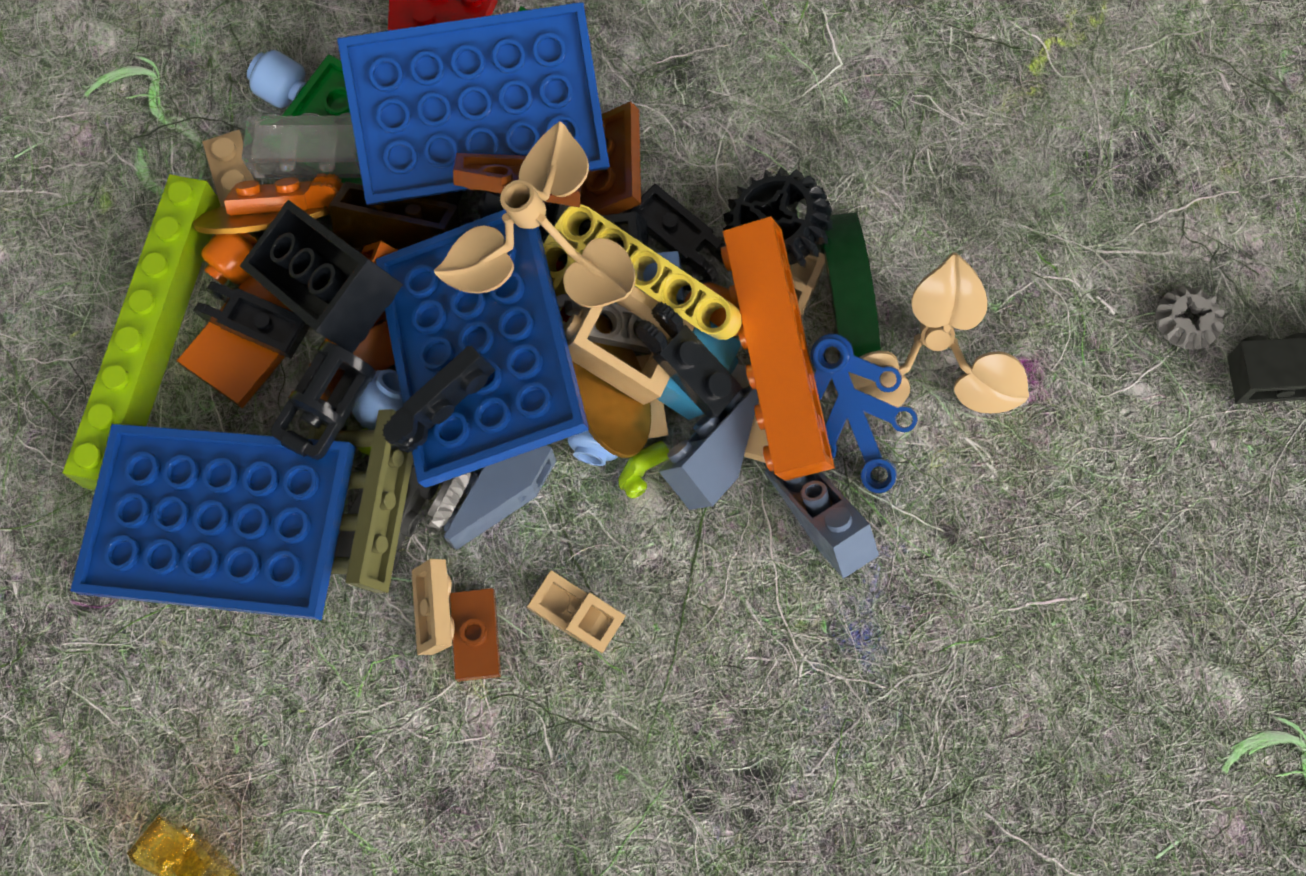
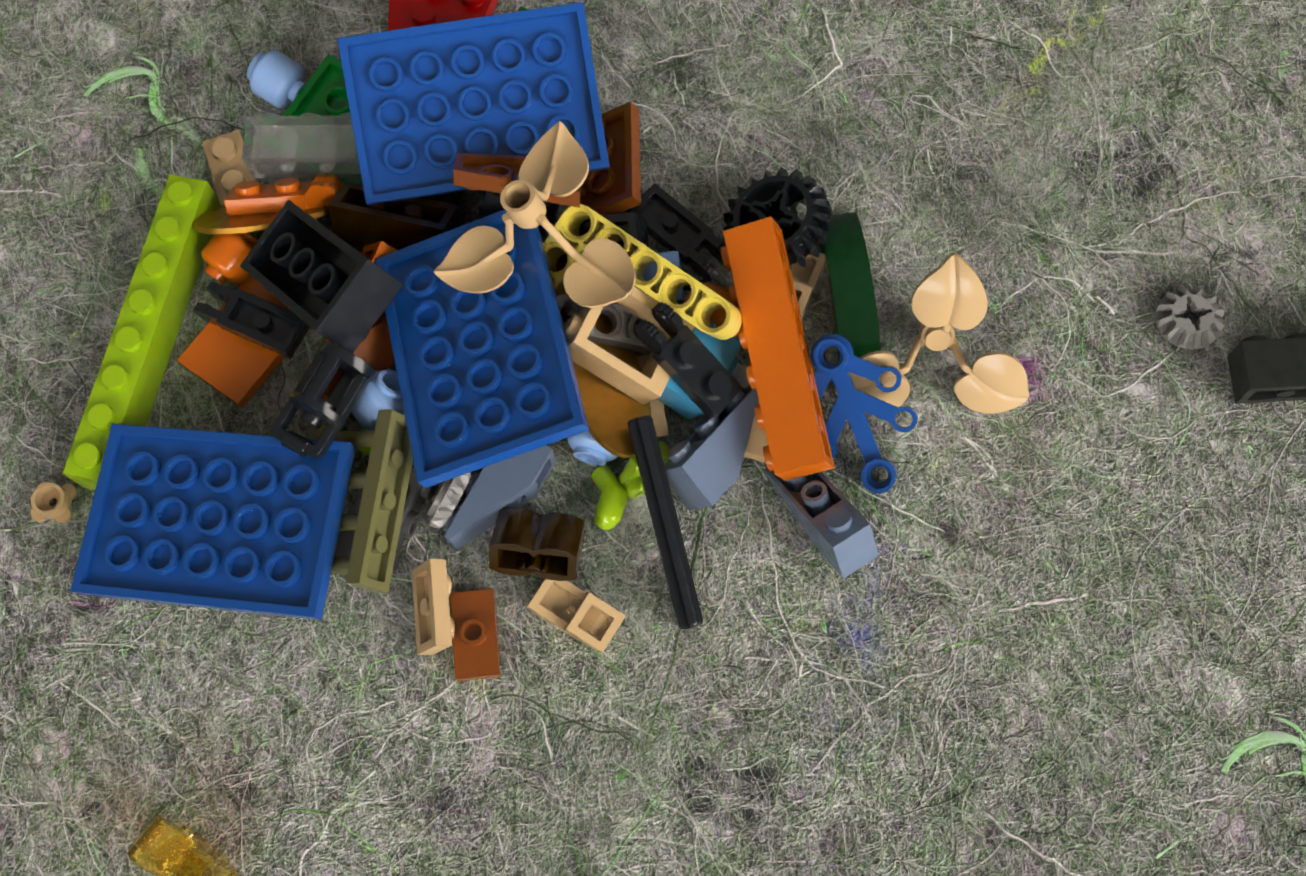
(42, 499): none -> tan plate
(437, 399): black hinge -> none
(537, 544): none -> dark brown brick
(612, 498): none -> lime arm
(665, 522): none -> black axle

